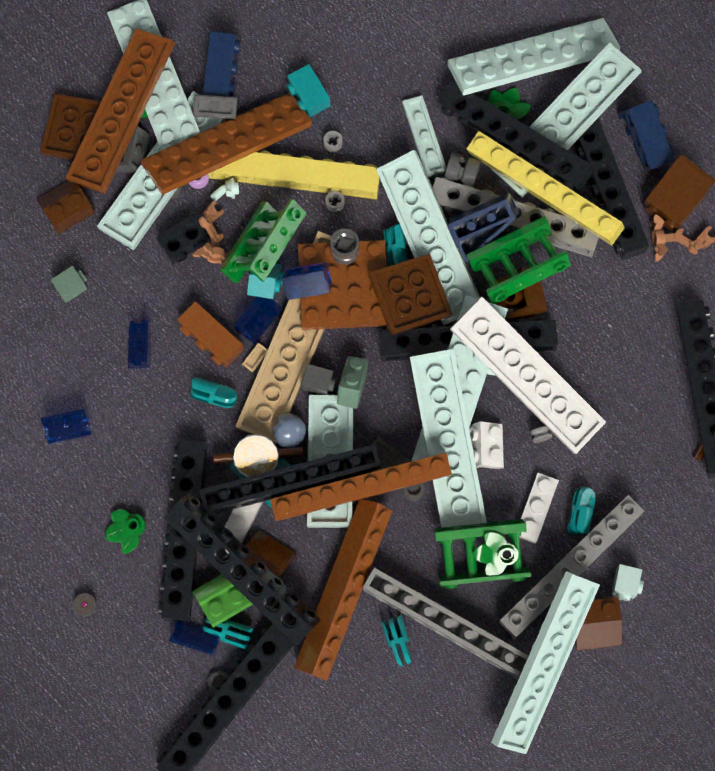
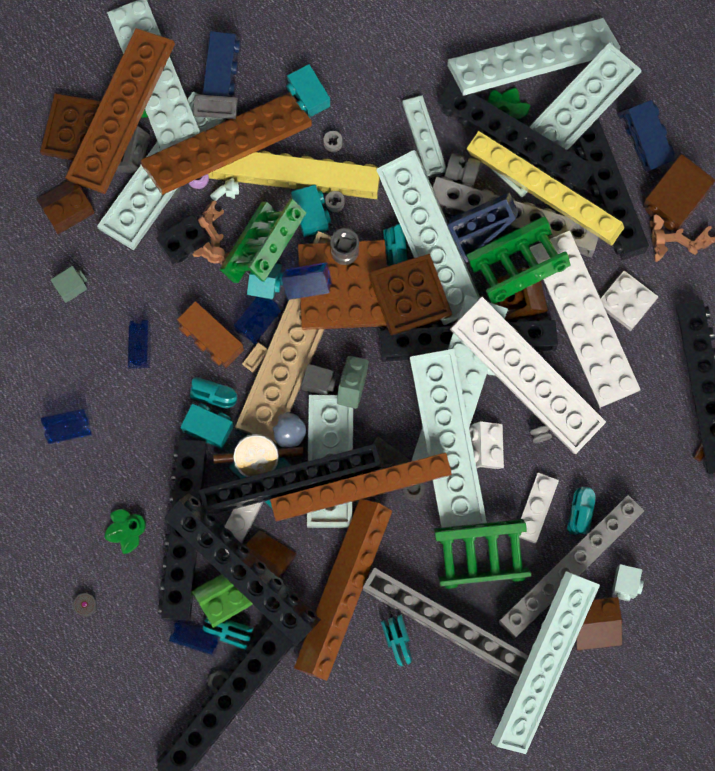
(207, 425): none -> teal brick
(311, 202): none -> teal brick
(492, 551): plate -> none
(587, 325): none -> white plate
(628, 300): none -> white plate

